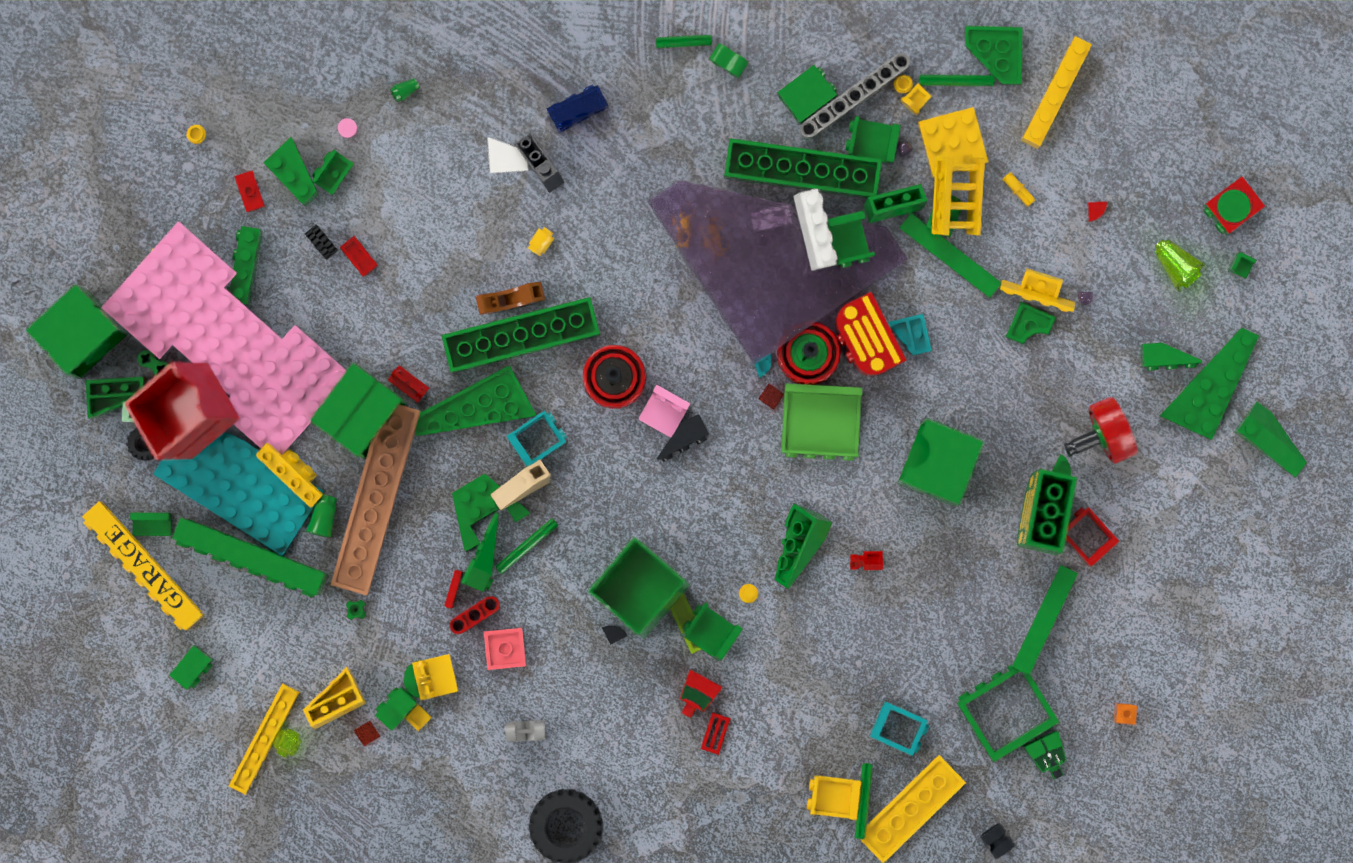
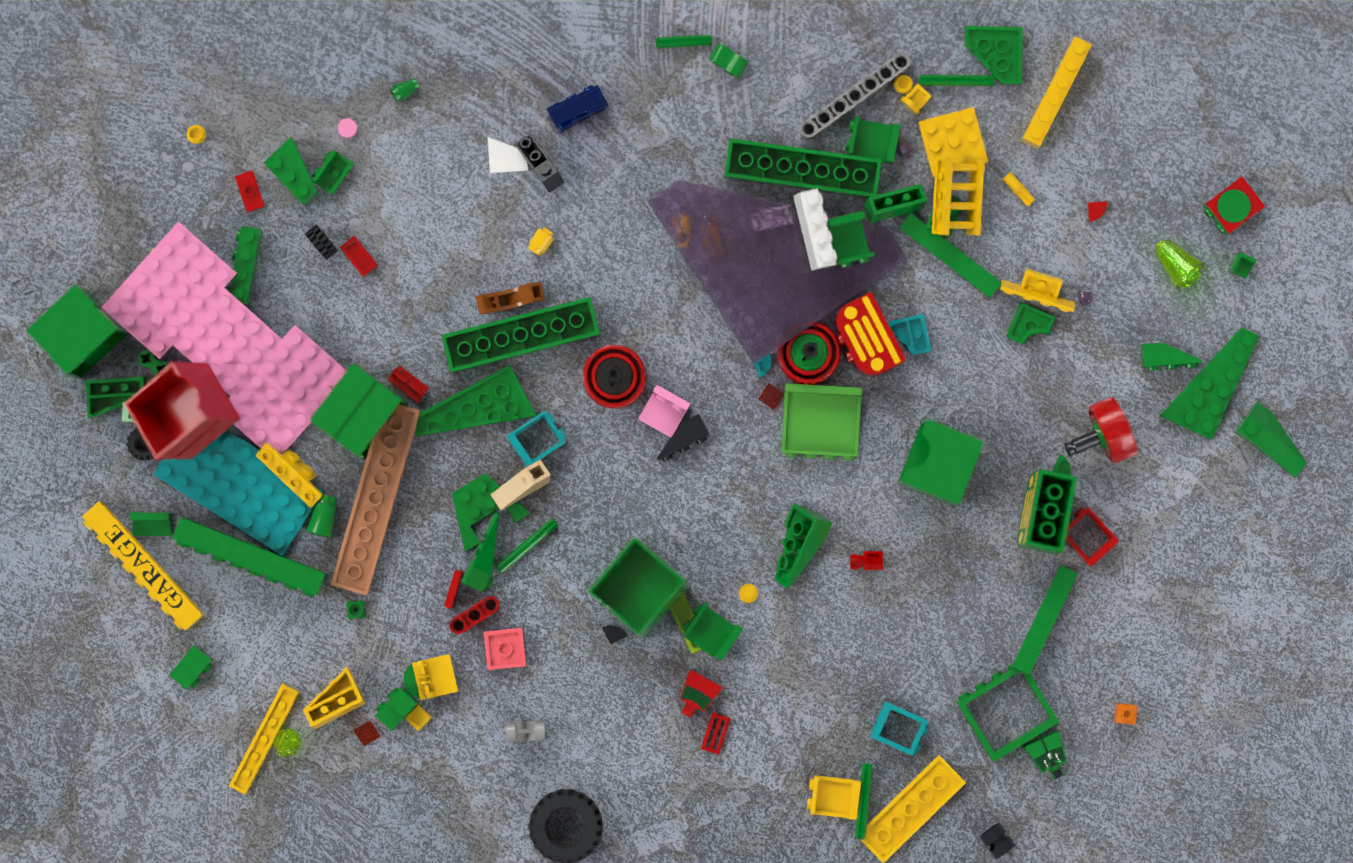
(807, 93): green panel -> none

